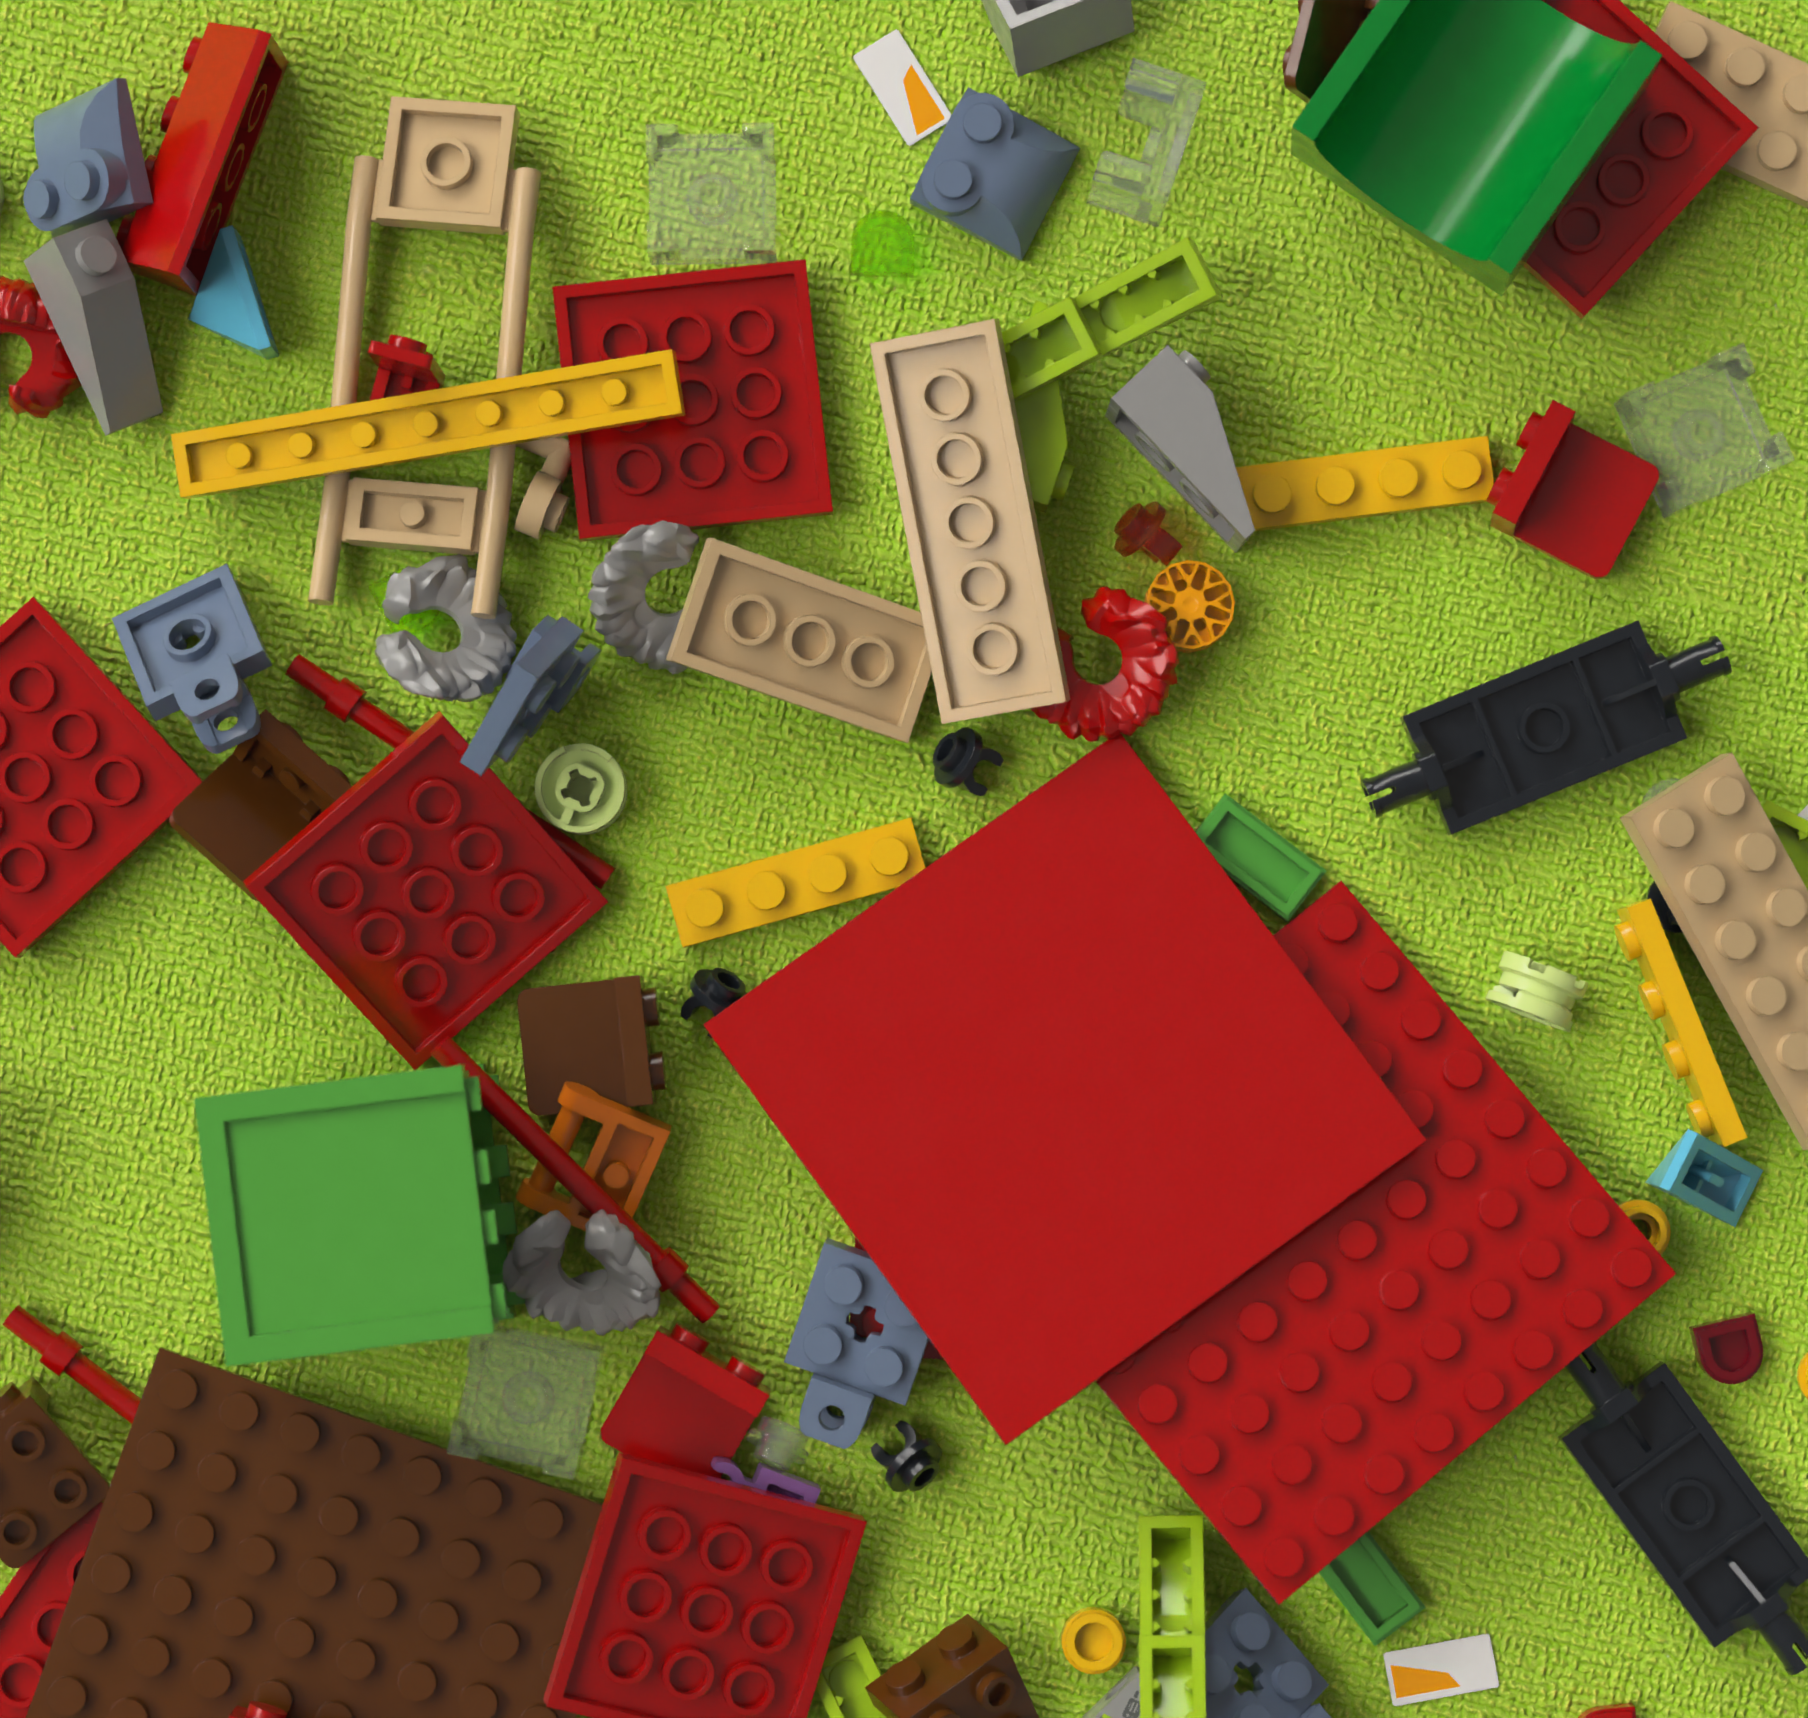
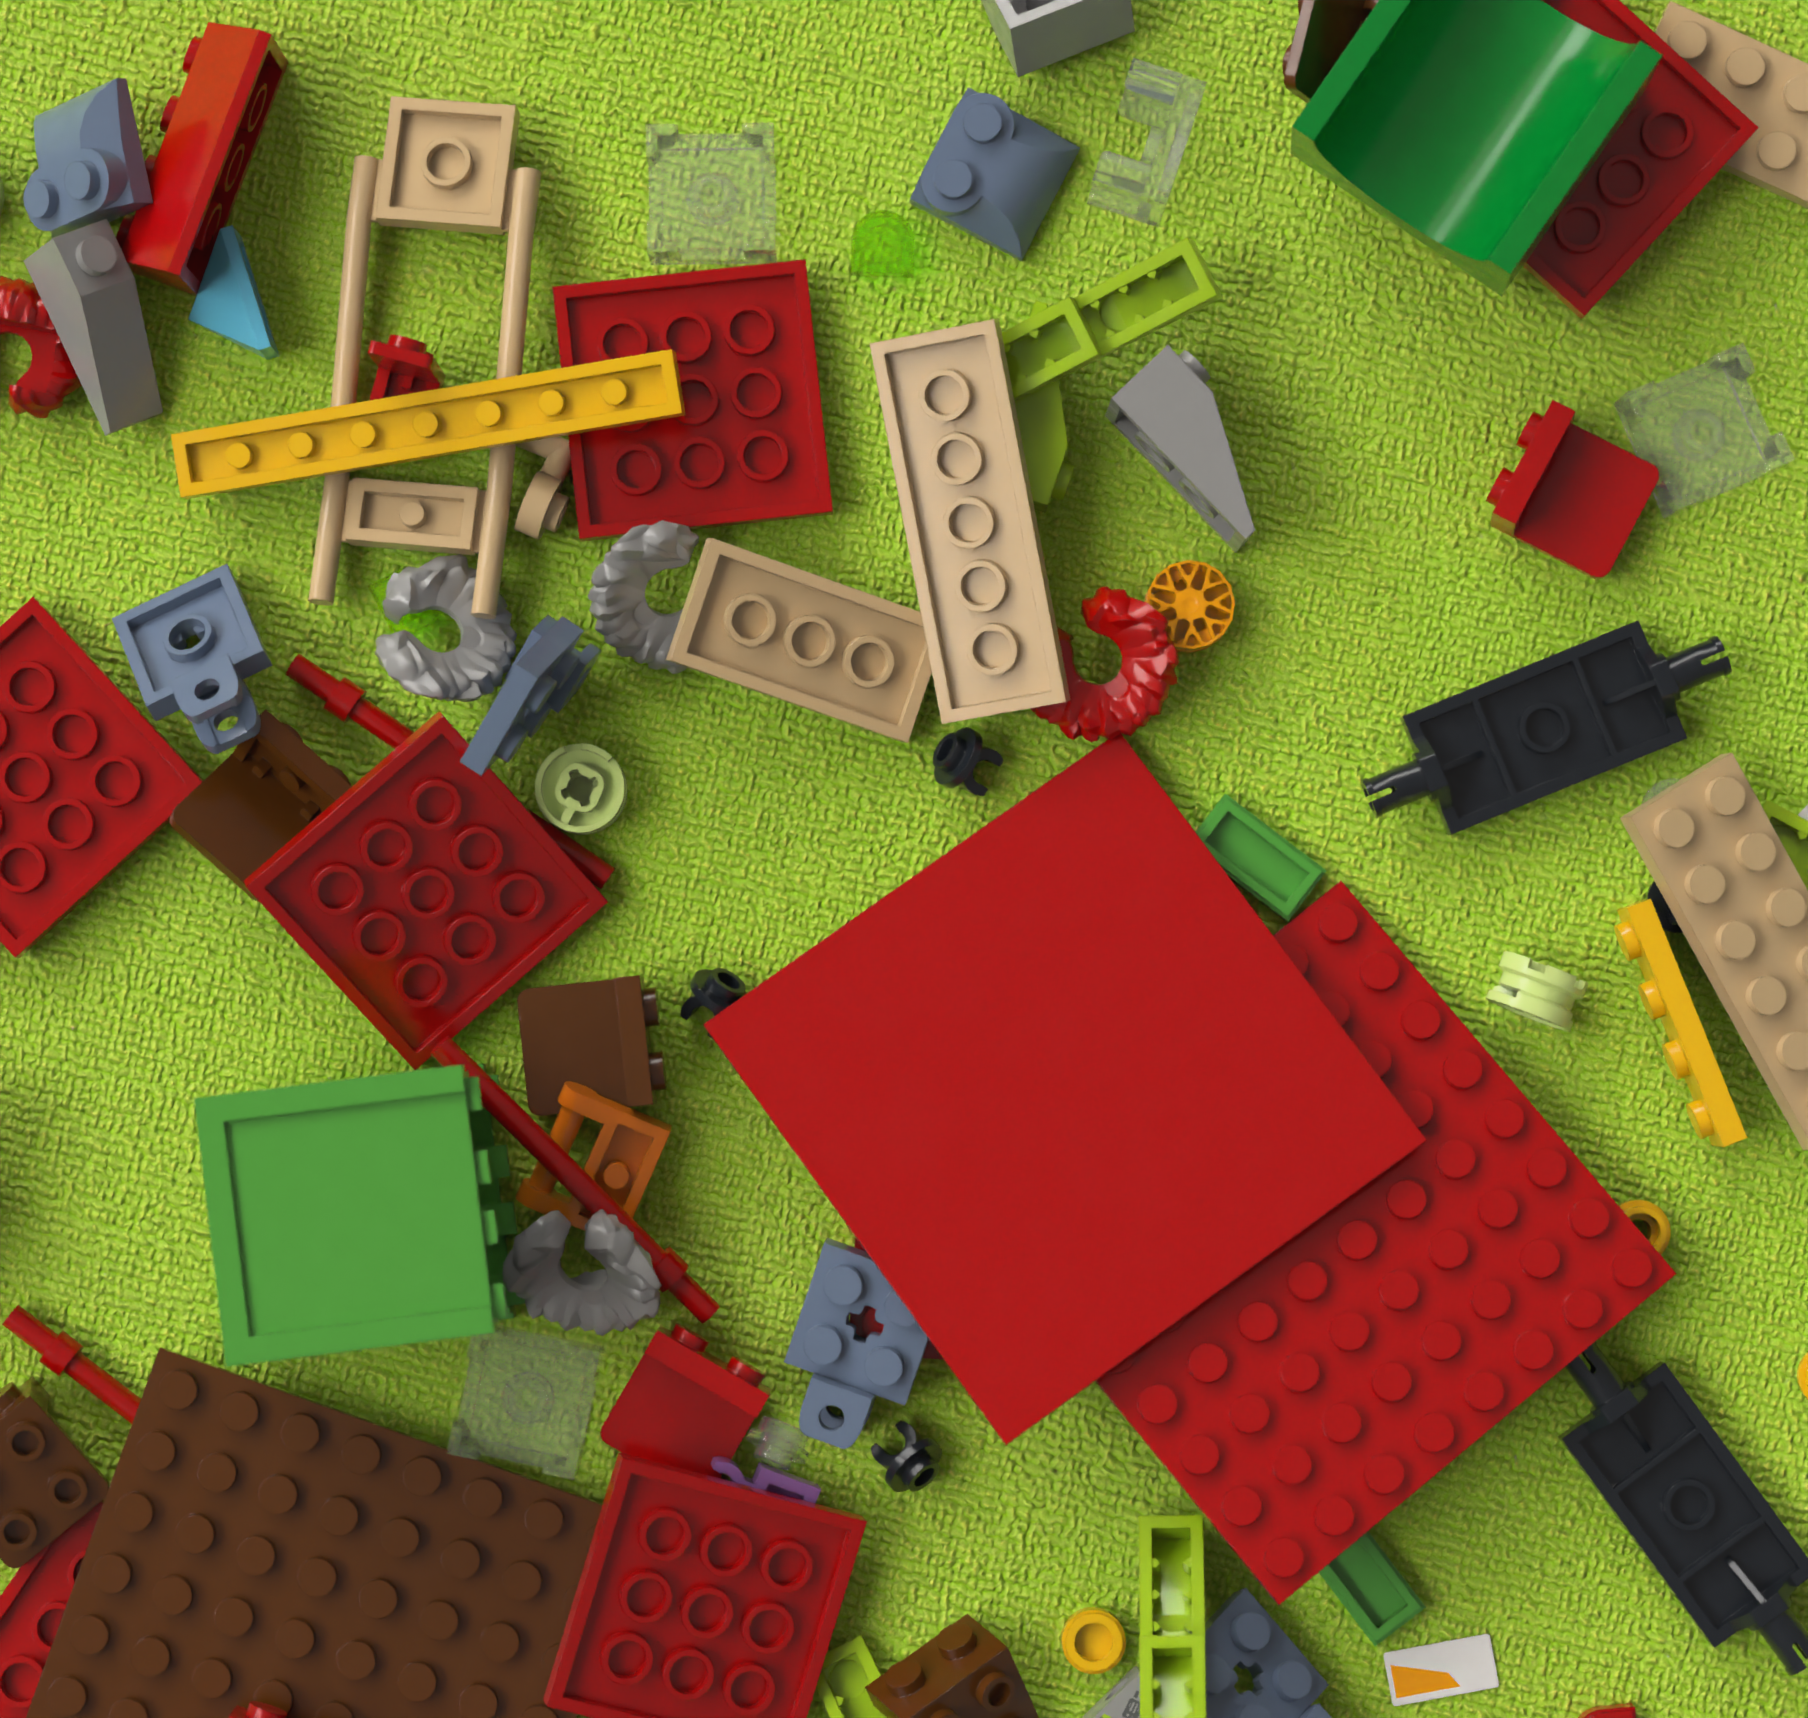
(795, 882): yellow plate -> none
(902, 87): white sticker -> none
(1141, 530): clear red plate -> none
(1368, 483): yellow plate -> none
(1707, 1177): medium azure slope -> none
(1728, 1348): dark red tile -> none

